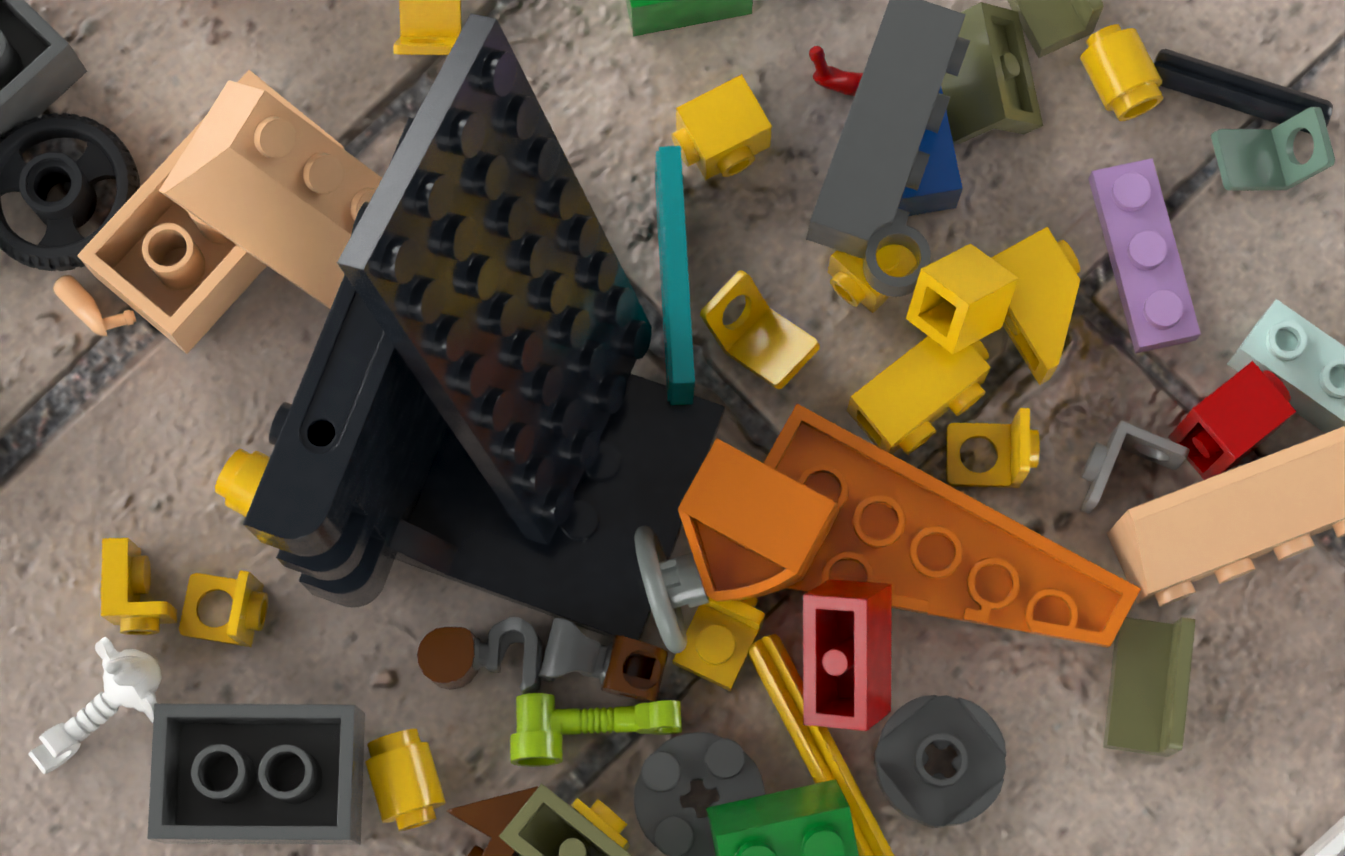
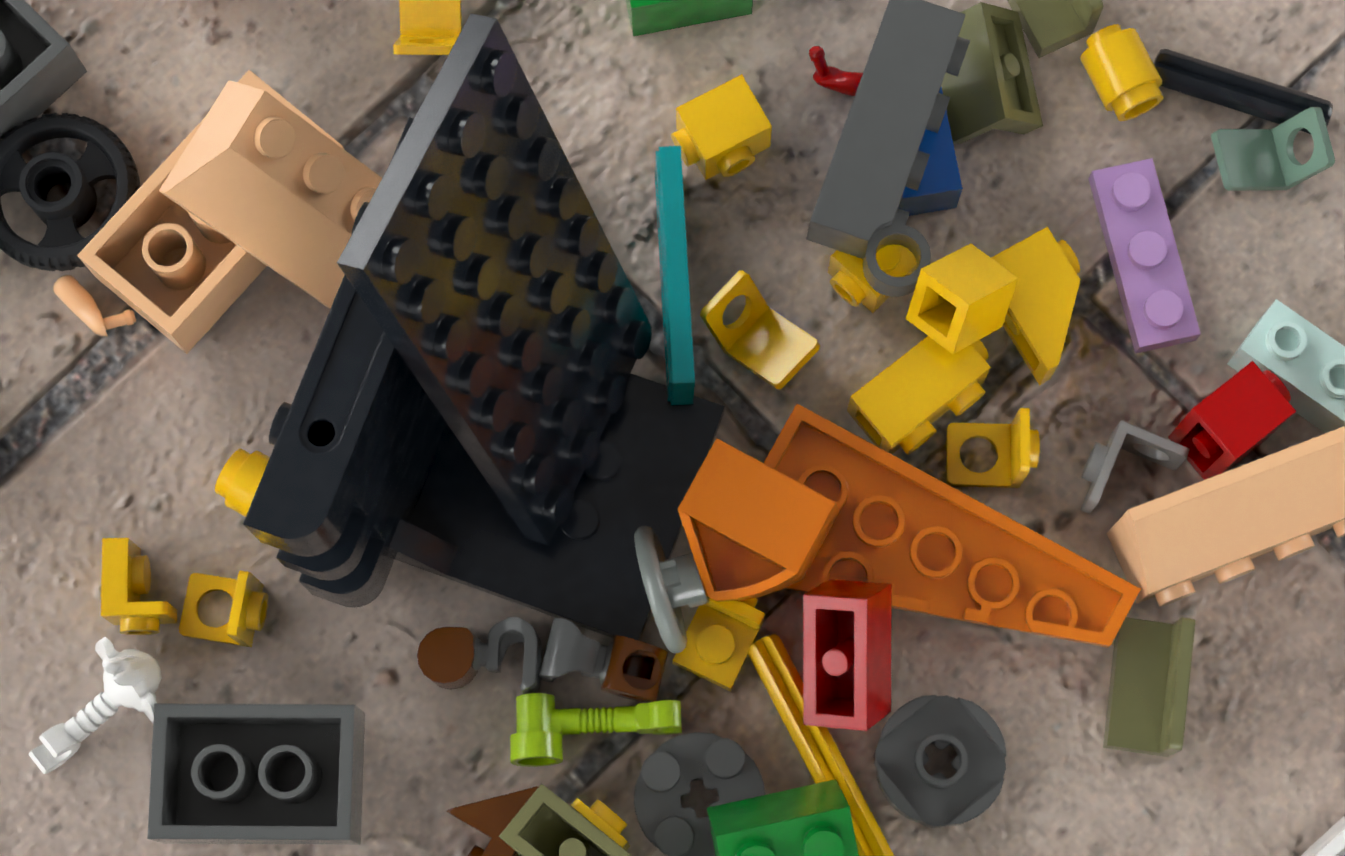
(404, 779): yellow brick -> none

